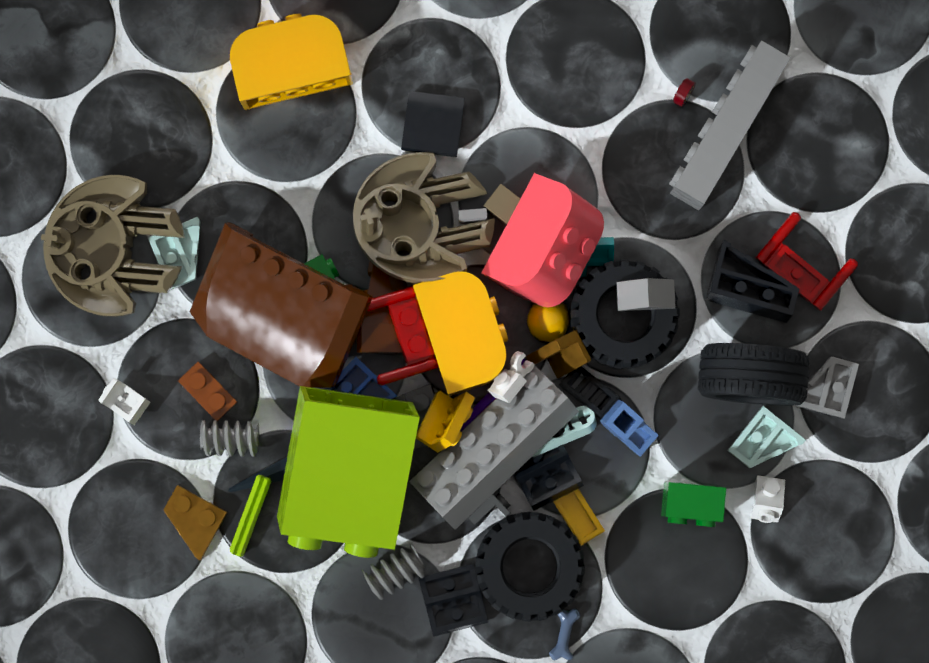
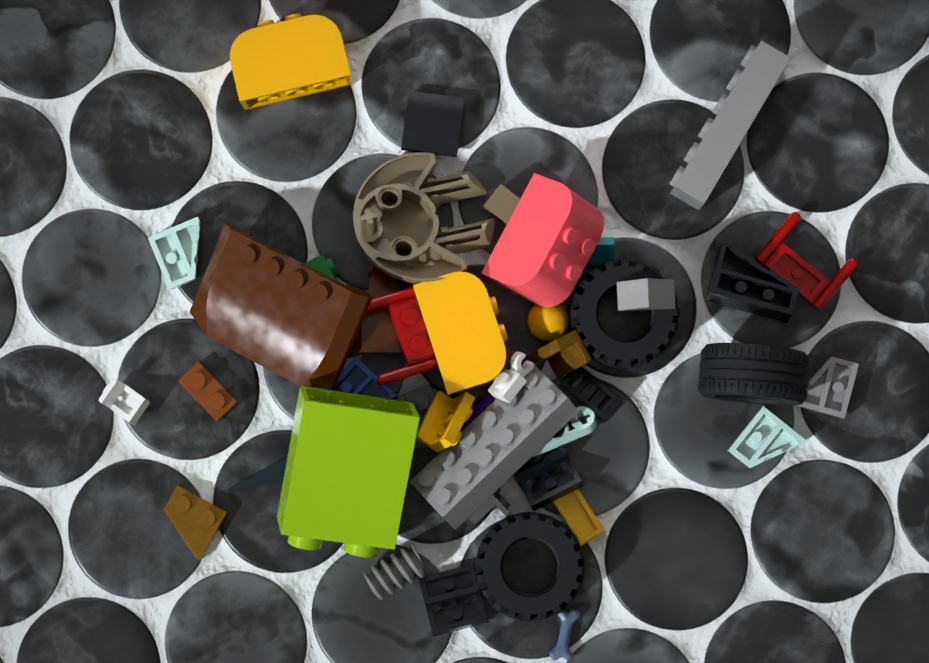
(106, 245): dark tan piece -> none
(229, 438): light grey piece -> none
(250, 515): lime axle -> none
(472, 215): light grey tile -> none
(629, 427): medium blue brick -> none
(684, 92): dark red tile -> none
(693, 501): green brick -> none
(768, 499): white bracket -> none

